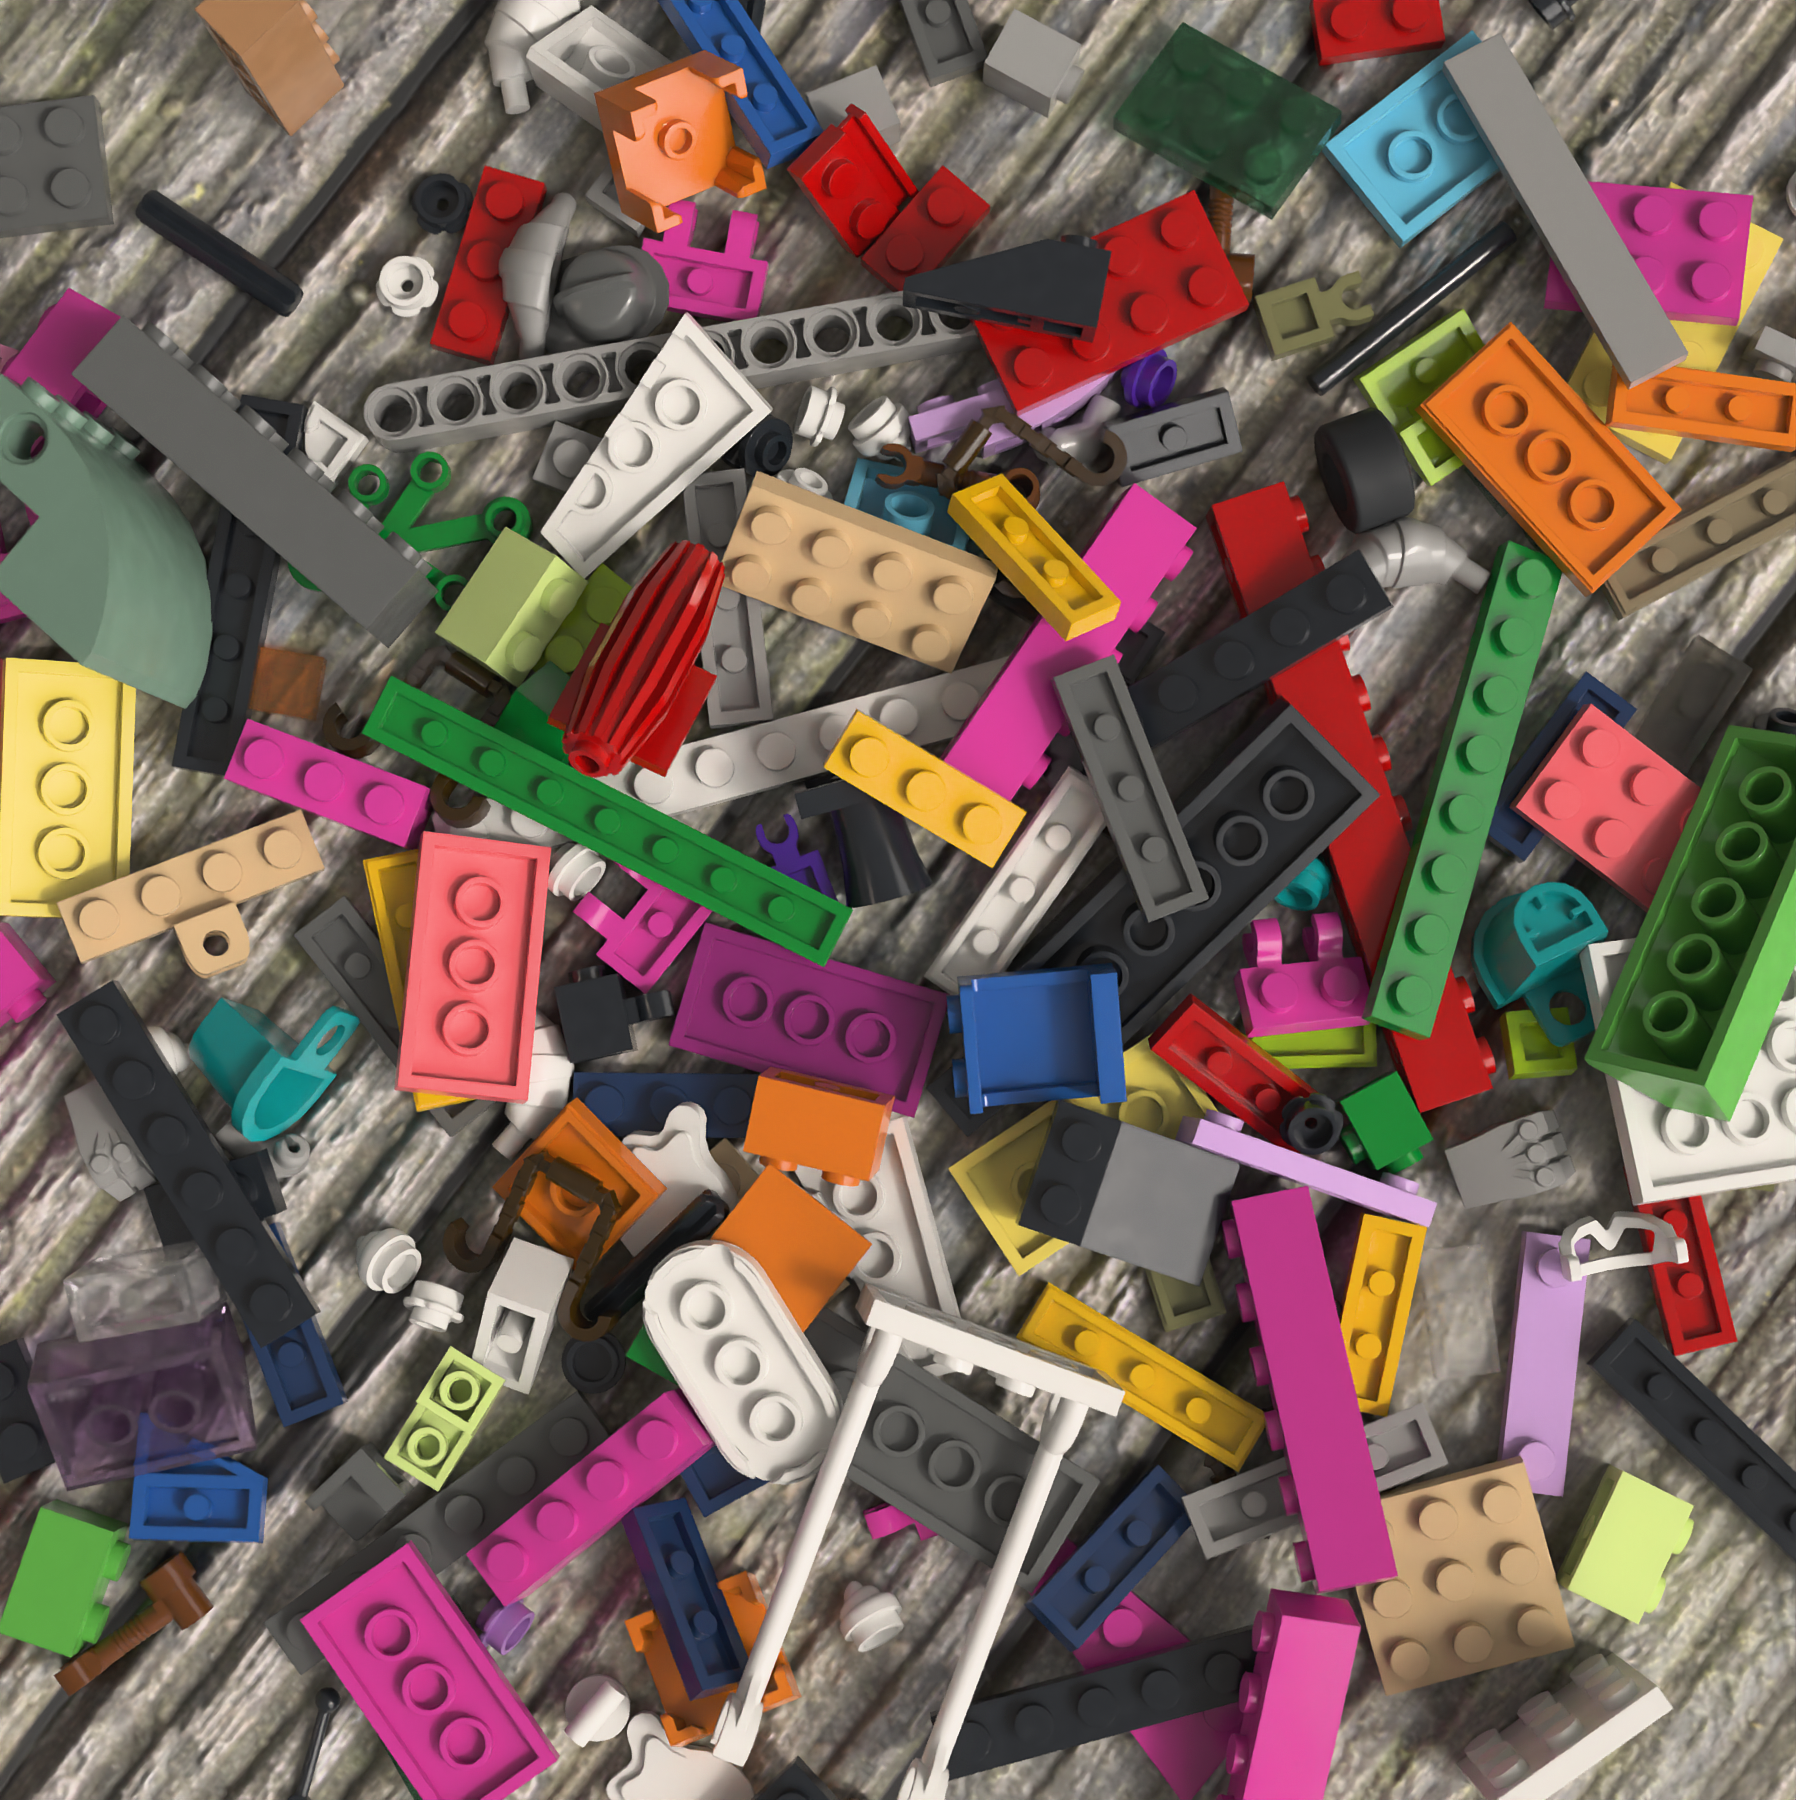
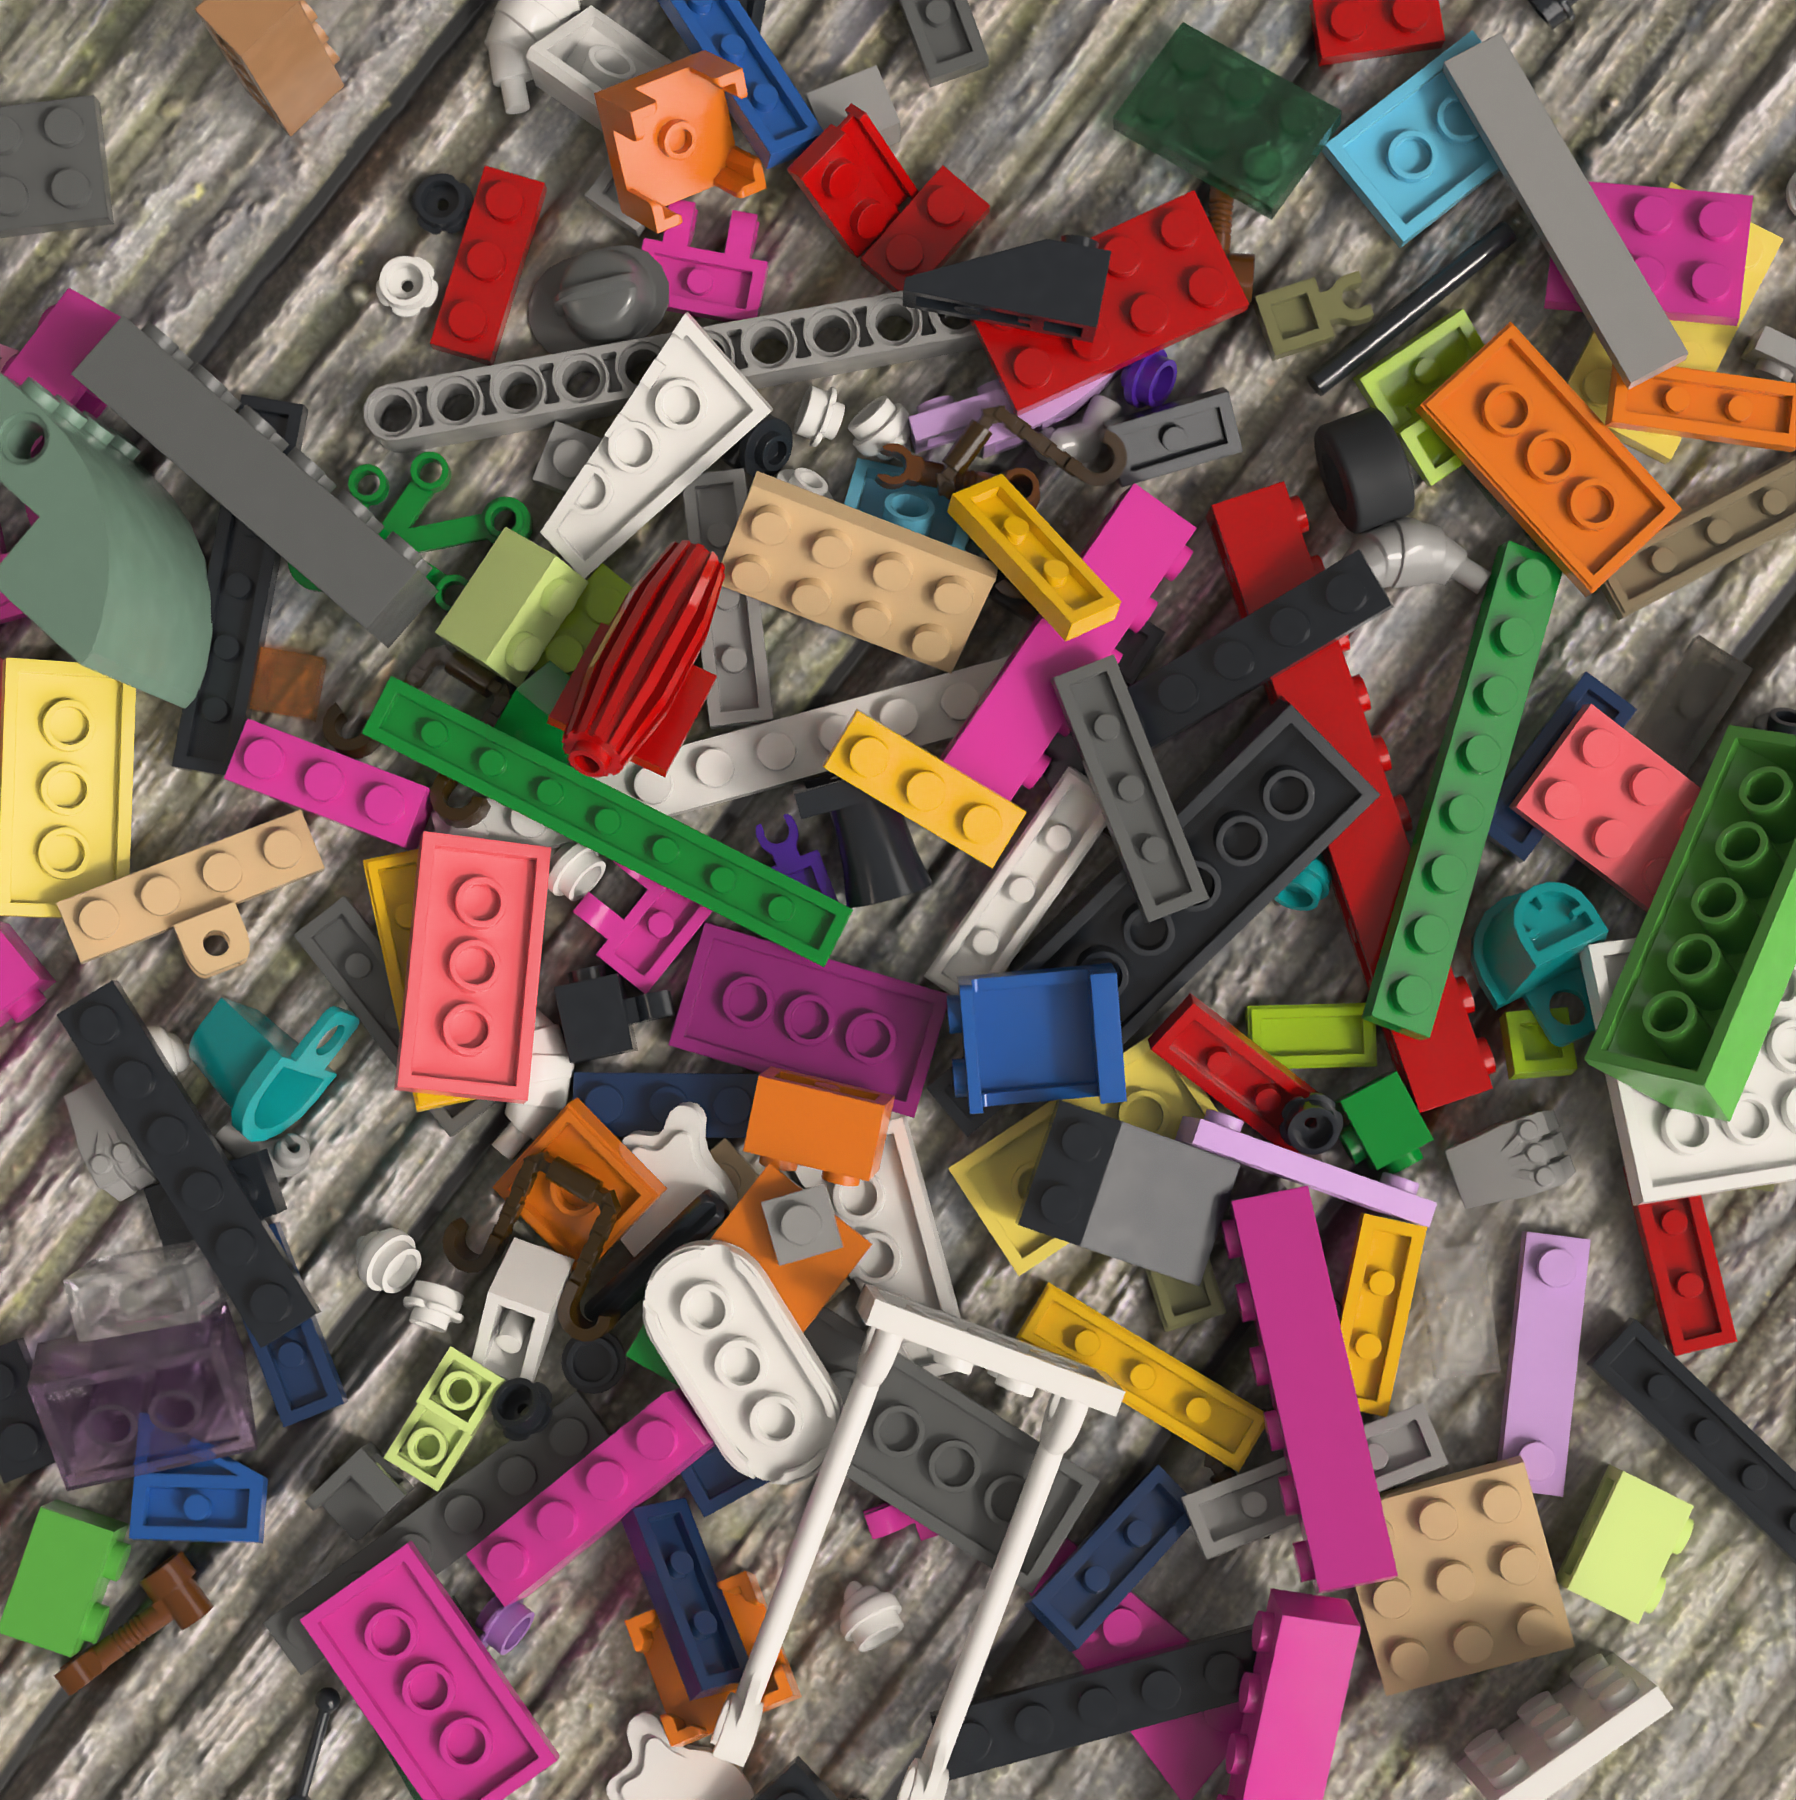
(219, 253): black axle -> none
(331, 442): white tile -> none
(512, 1399): none -> black plate
(532, 272): light grey piece -> none
(596, 1709): white plate -> none
(802, 1224): none -> light grey plate
(1033, 64): light grey brick -> none
(1302, 995): dark pink plate -> none
(1666, 1244): white helmet -> none

